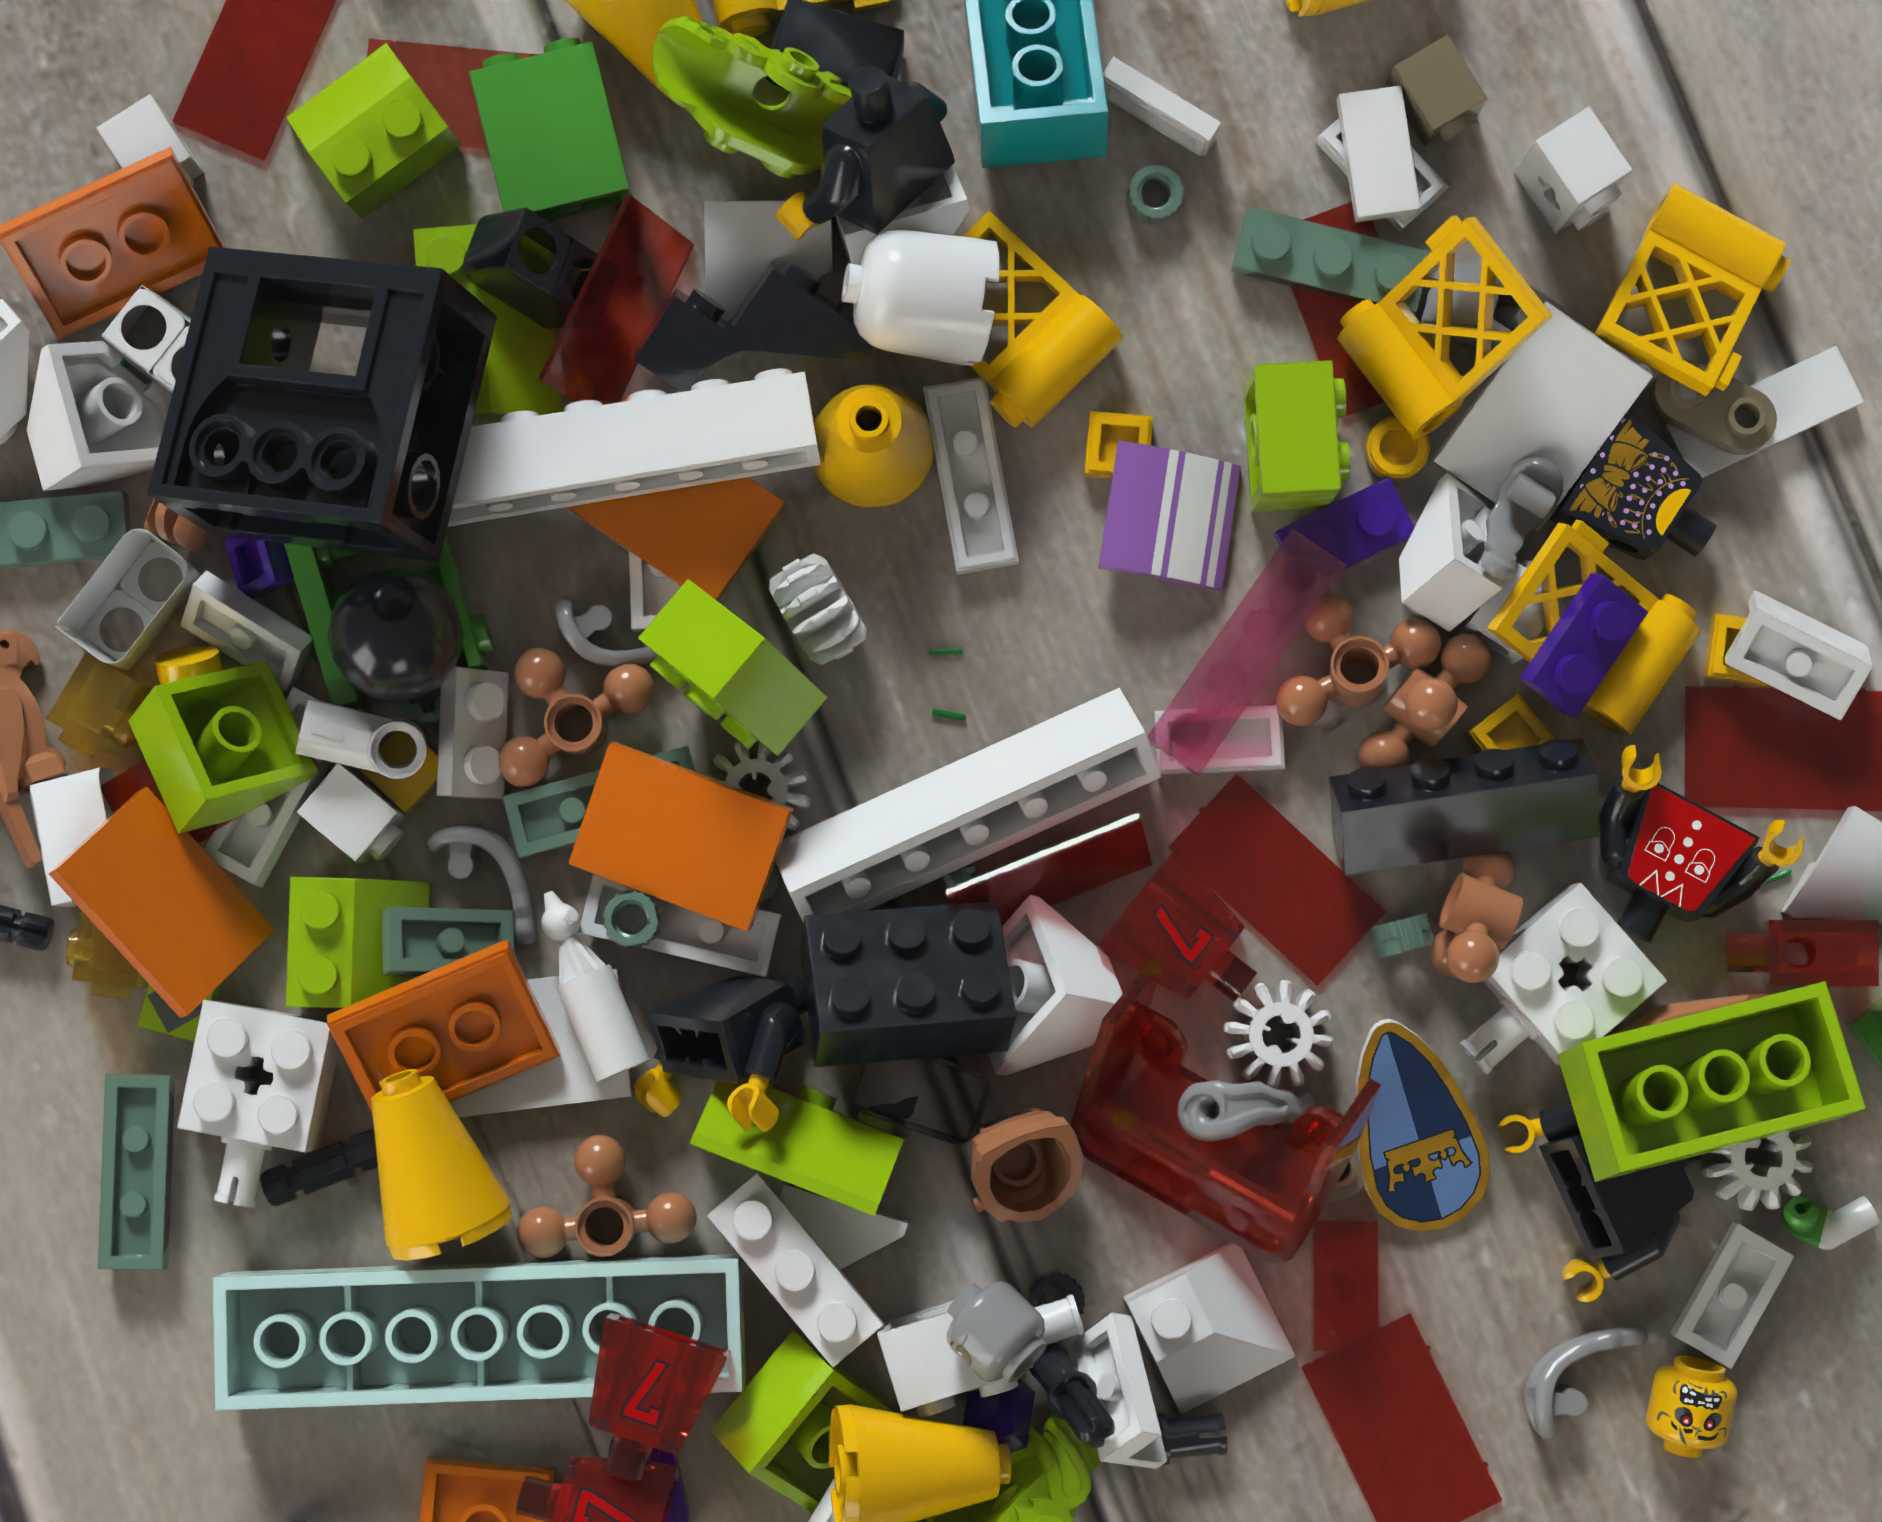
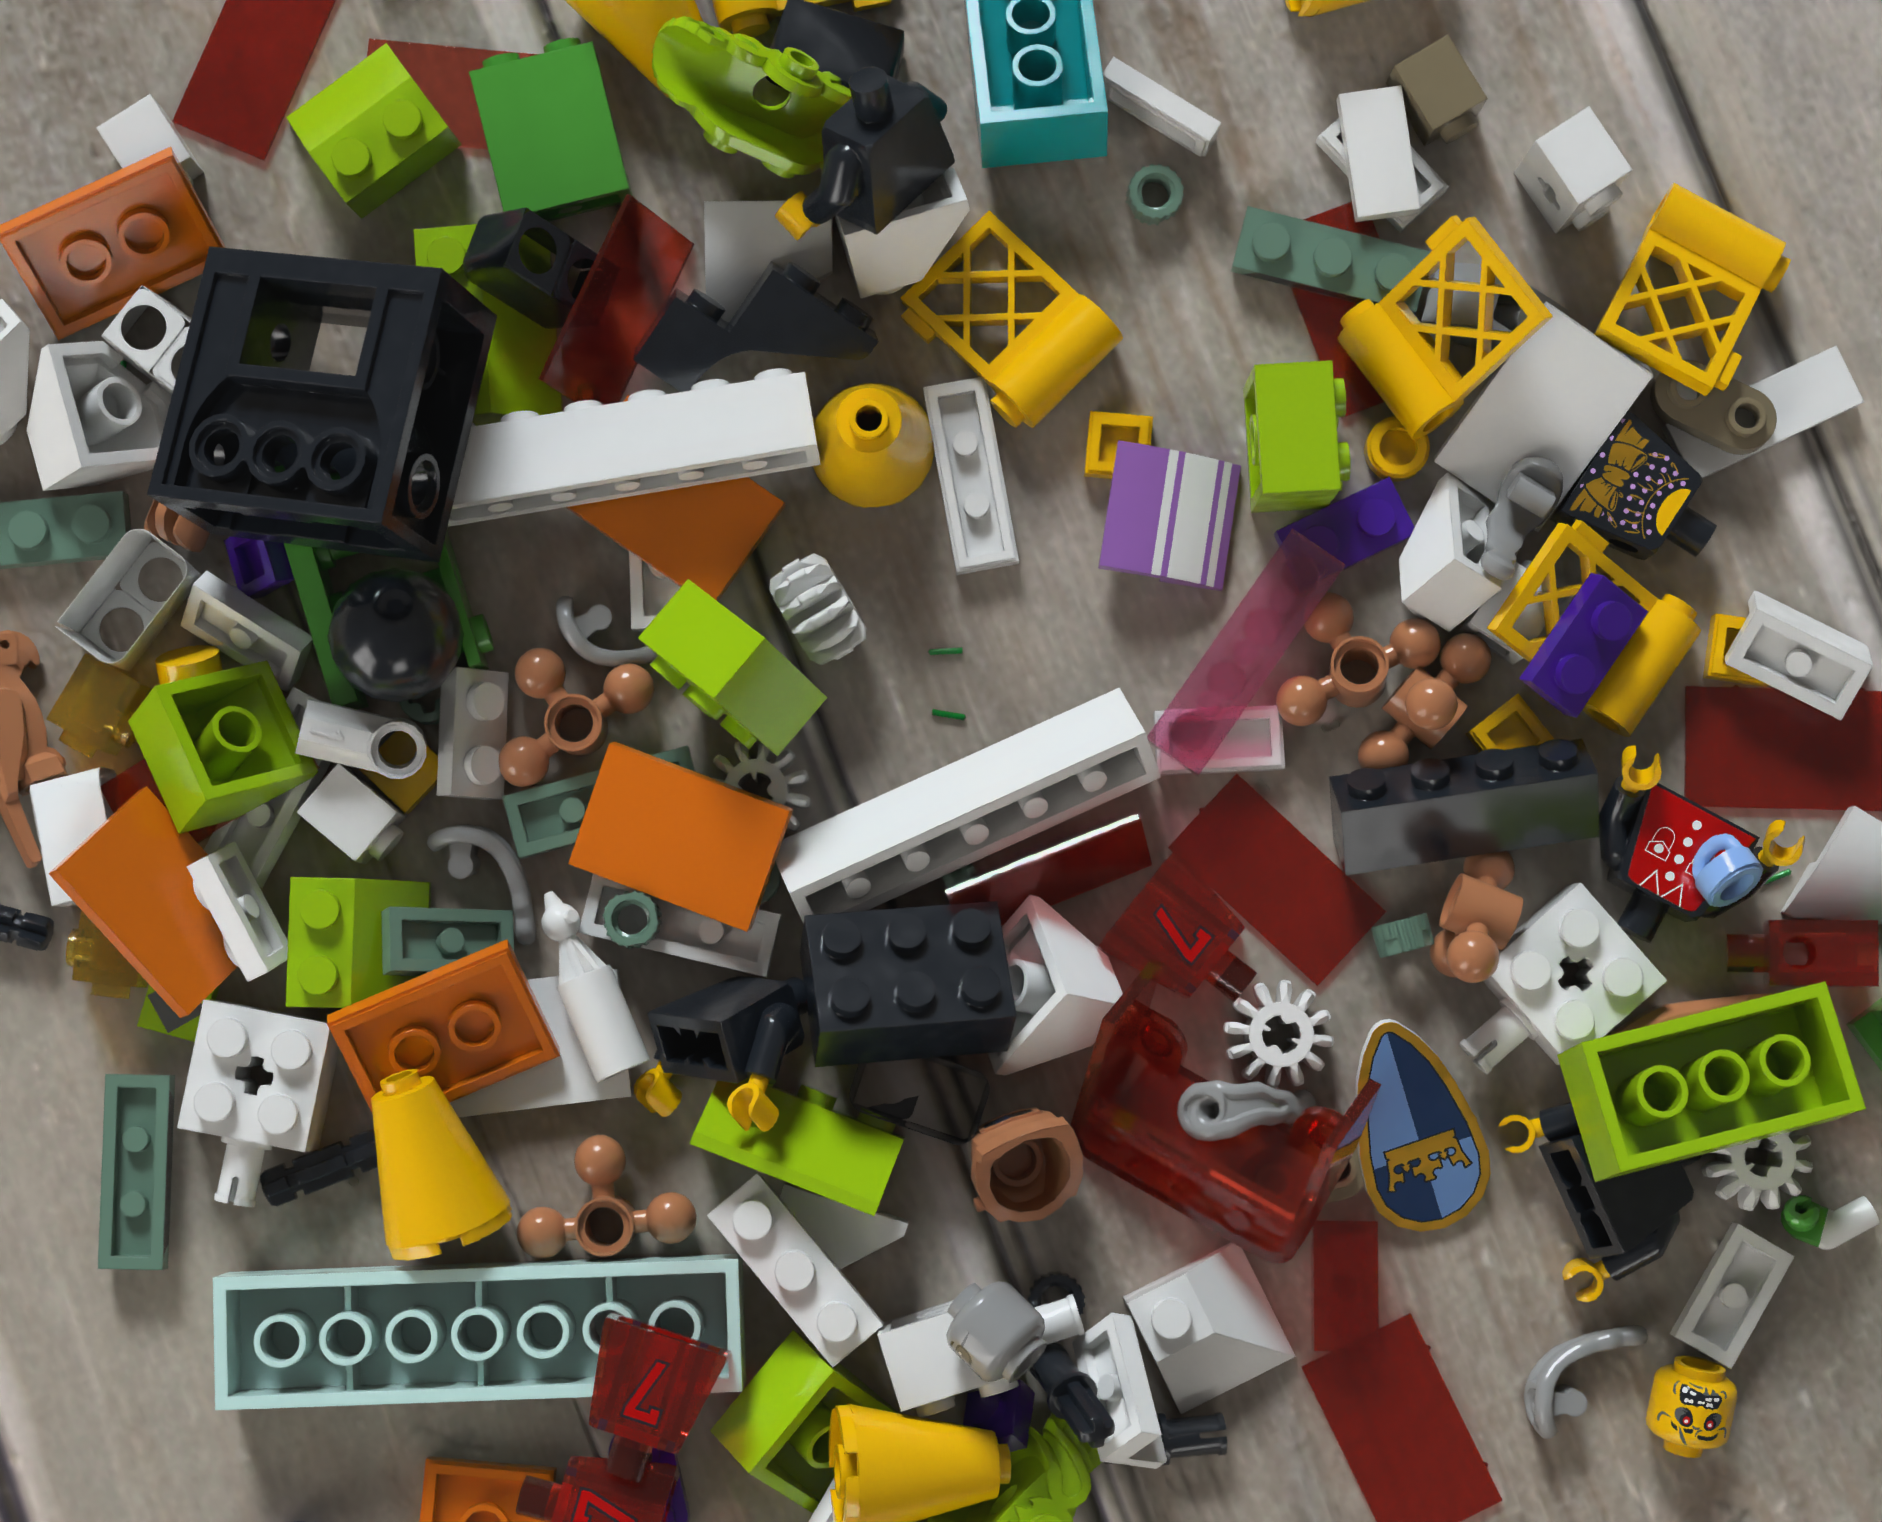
(240, 911): none -> white plate
(924, 294): white cylinder -> none
(1728, 874): none -> light blue tile

